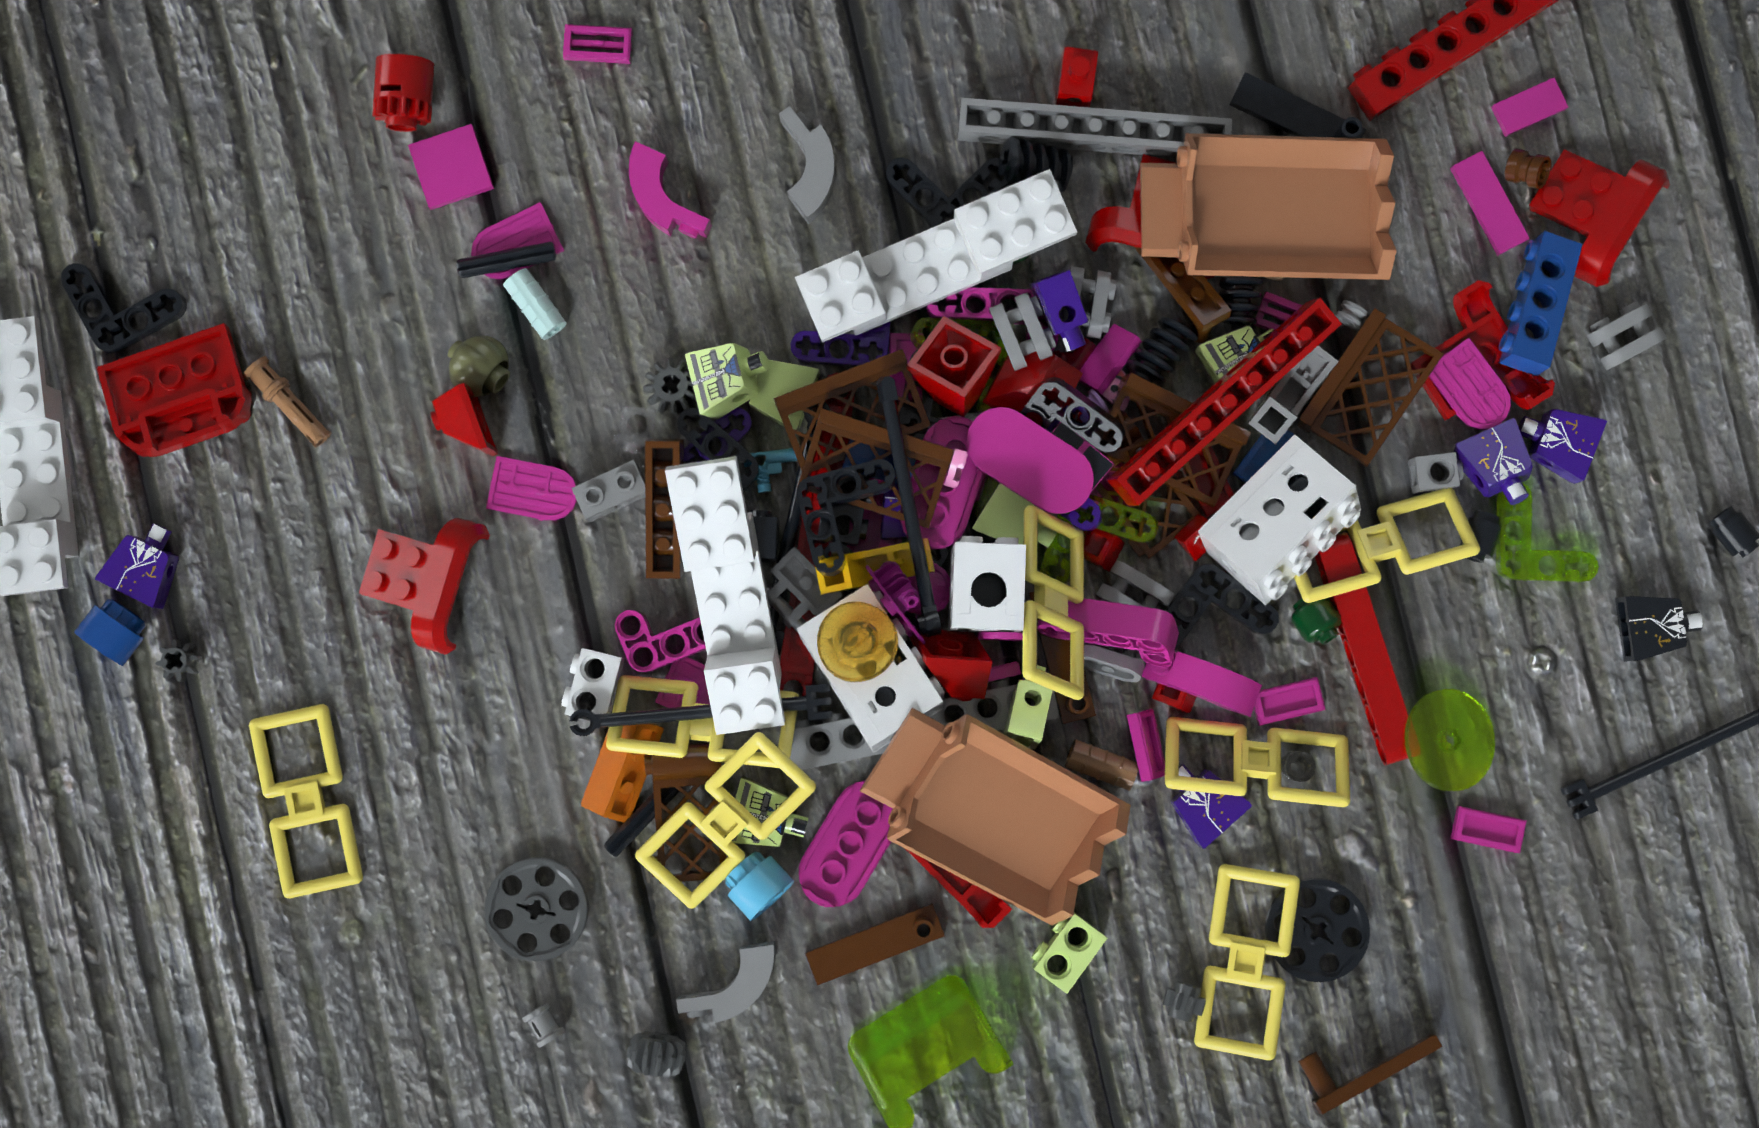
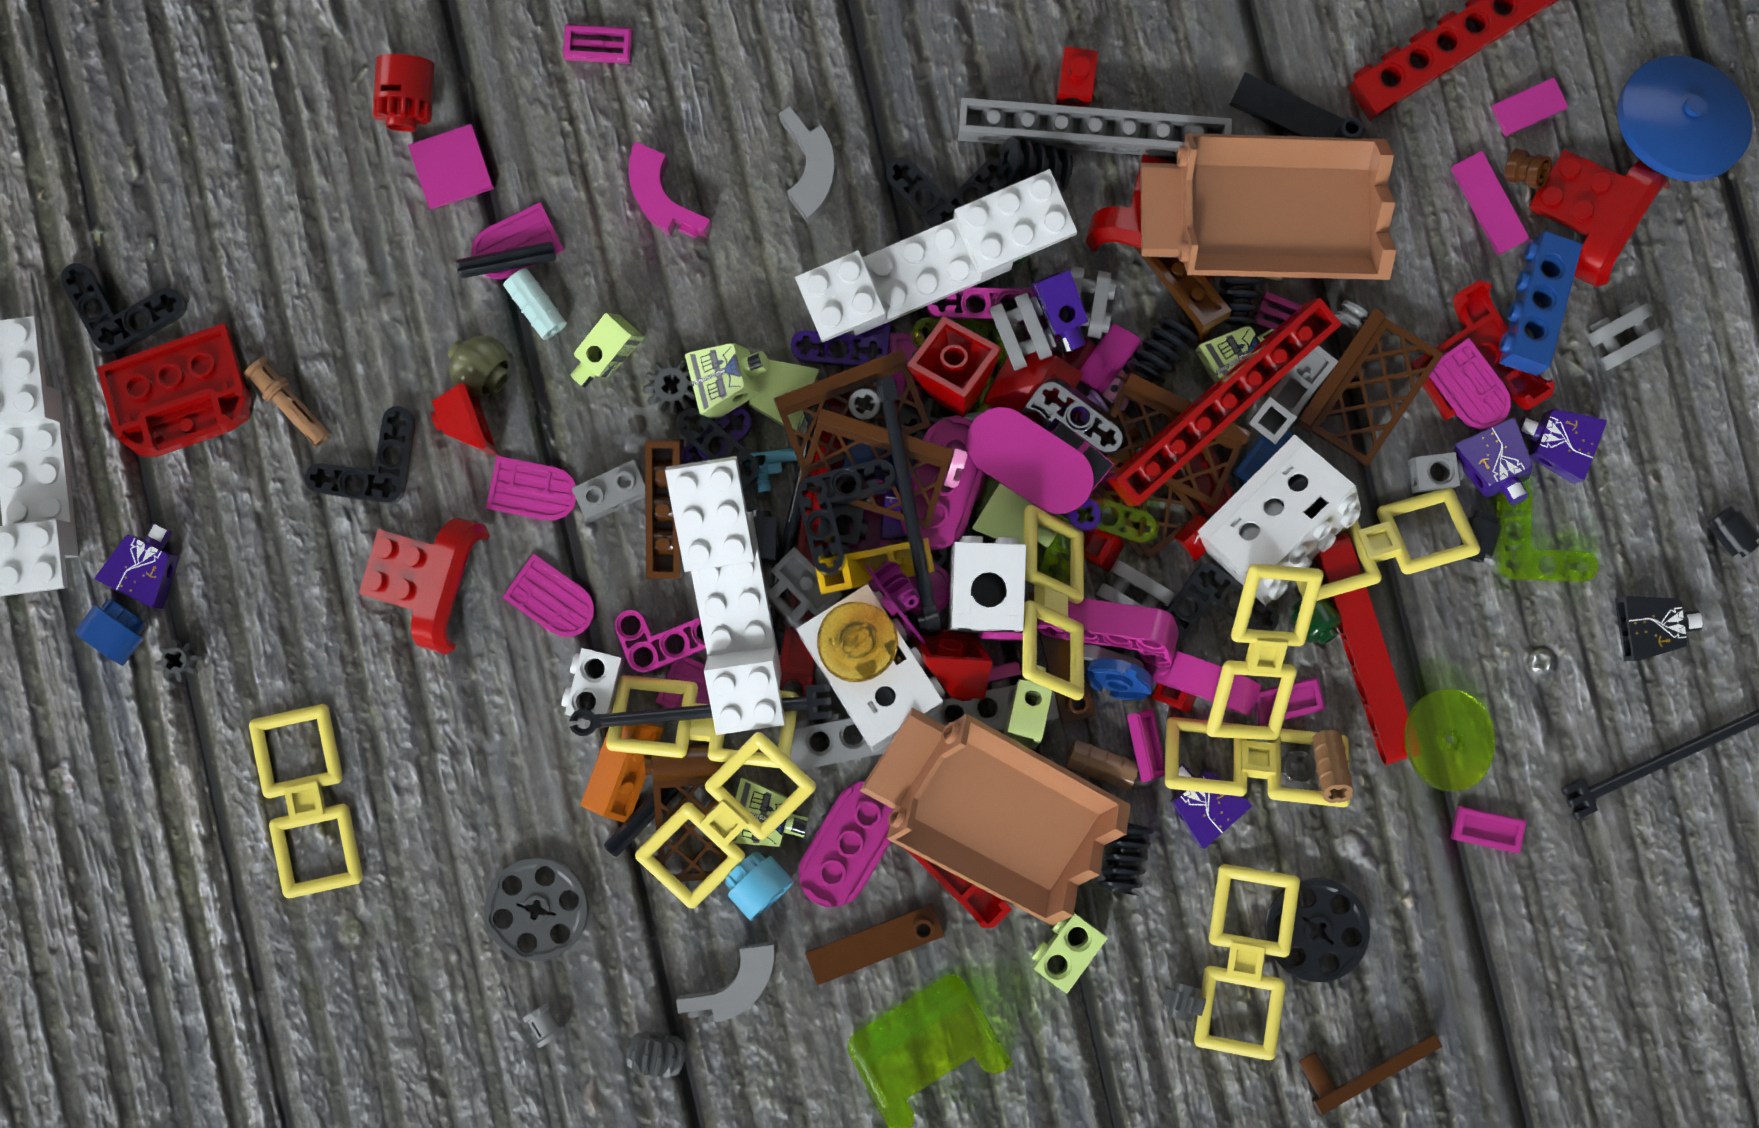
(382, 470): none -> black beam
(551, 598): none -> dark pink window
(615, 339): none -> yellowish green torso
(861, 394): none -> light grey bush
(1120, 677): none -> blue tile
(1125, 860): none -> black piece
(1264, 652): none -> light yellow bar
(1332, 766): none -> medium nougat axle
(1684, 118): none -> blue dish

